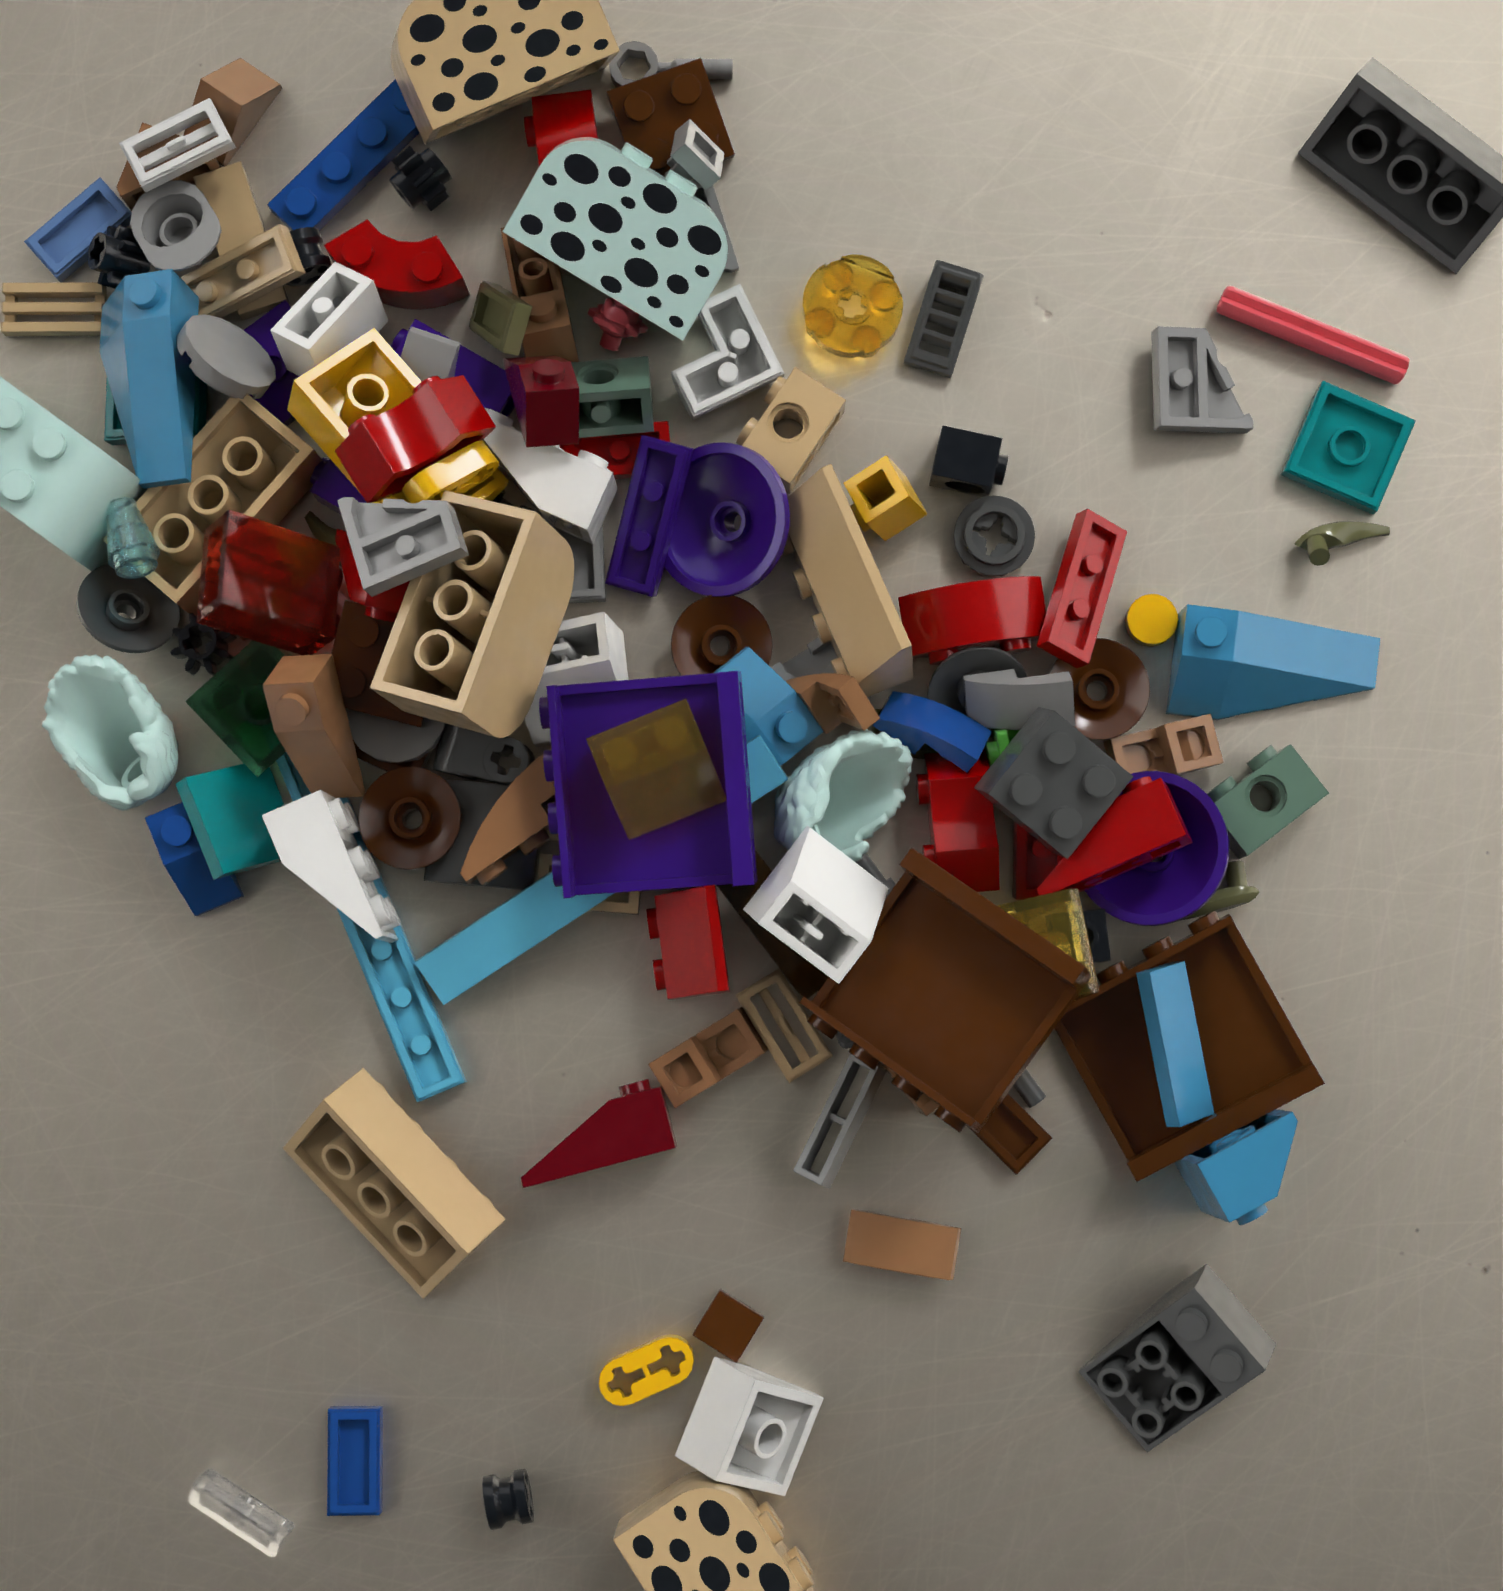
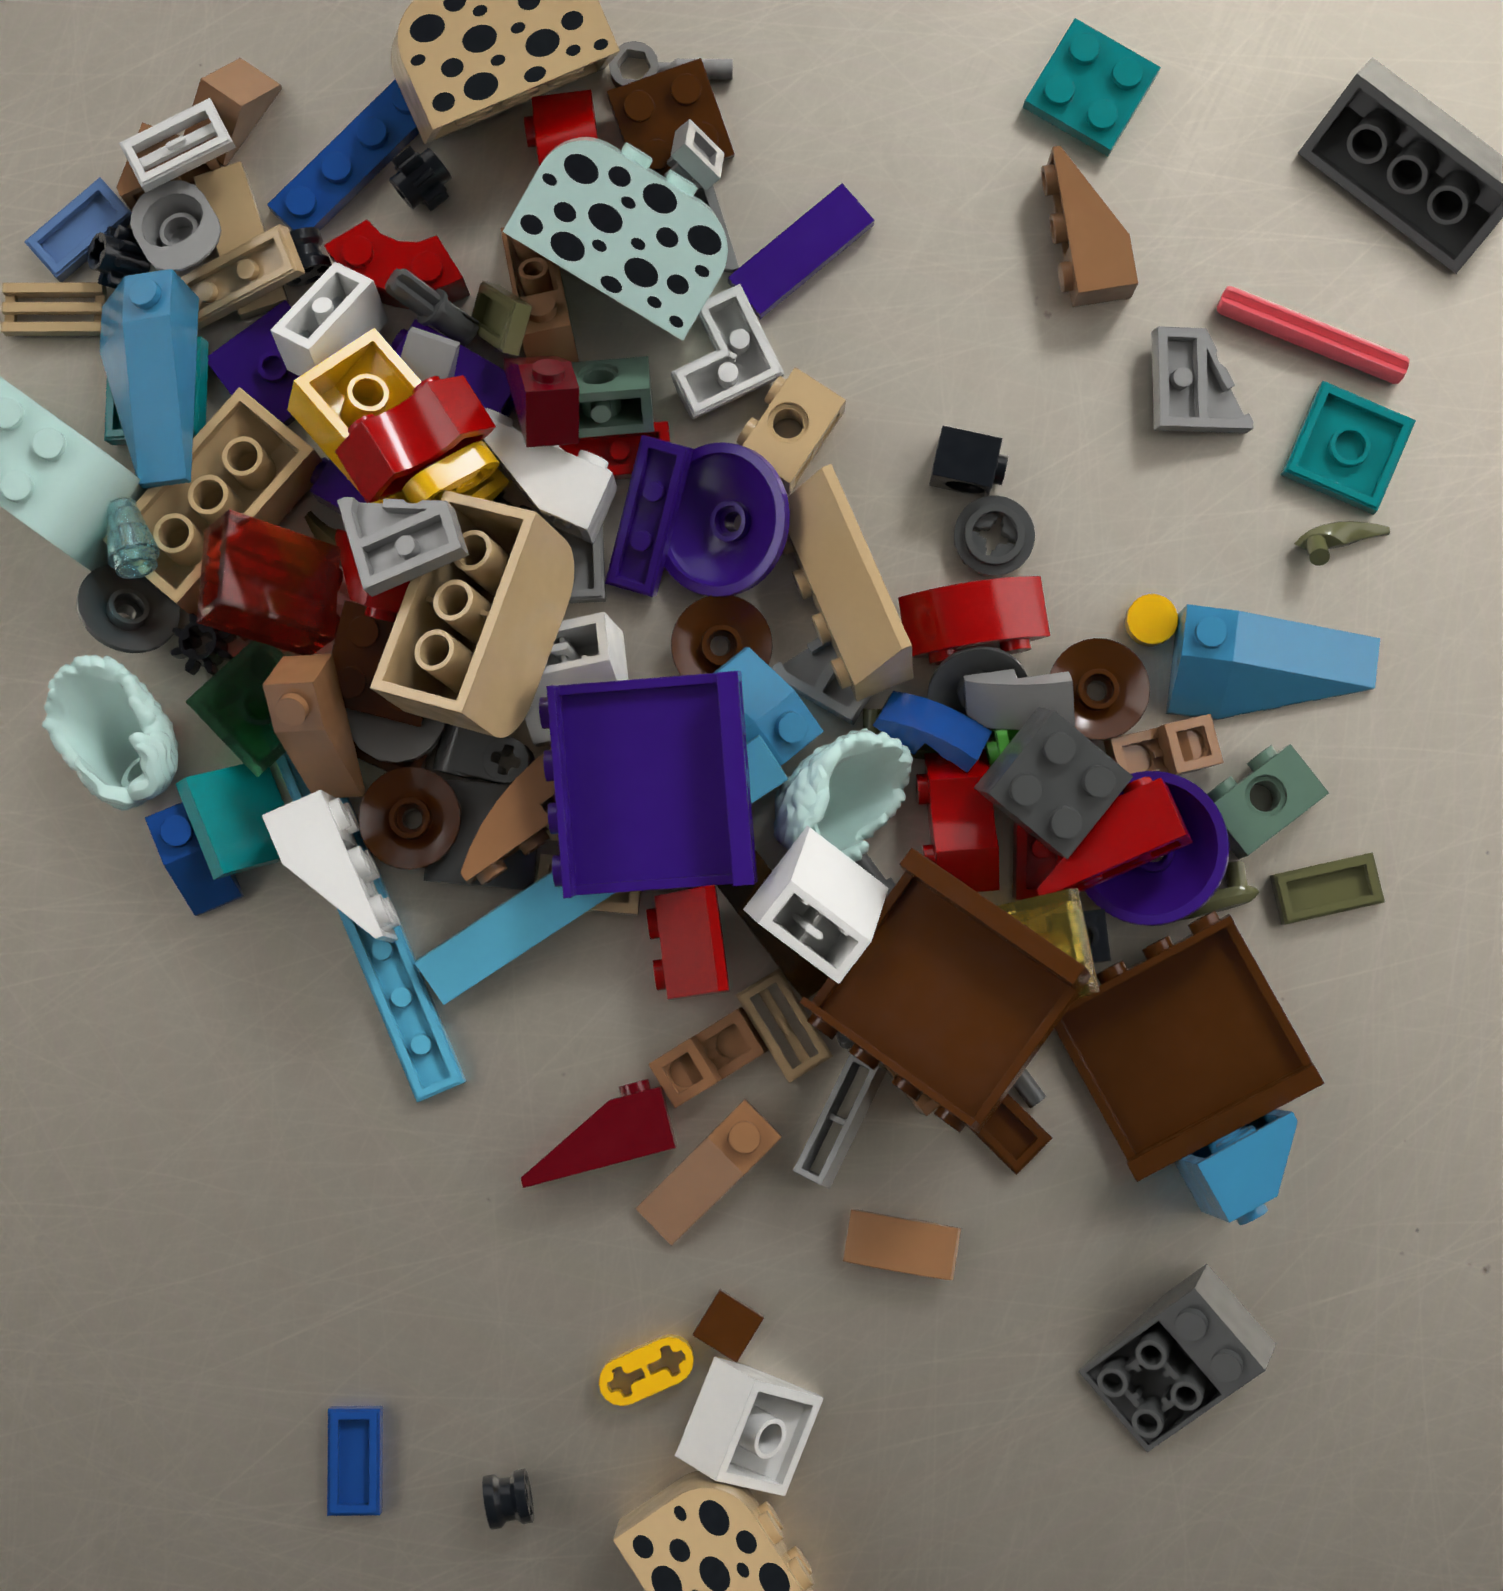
(226, 357): light grey tile -> none
(240, 1512): clear slope -> none
(393, 1182): tan slope -> none
(432, 306): none -> dark grey axle
(616, 323): coral plant -> none
(656, 769): clear yellow slope -> none
(709, 1172): none -> medium nougat slope
(802, 250): none -> dark purple tile
(835, 700): medium nougat slope -> none
(839, 281): clear yellow plate -> none
(884, 499): yellow brick -> none
(957, 278): dark grey slope -> none
(1082, 588): red plate -> none
(1091, 87): none -> teal plate
(1093, 241): none -> medium nougat slope
(1175, 1043): dark azure tile -> none
(1327, 888): none -> olive tile

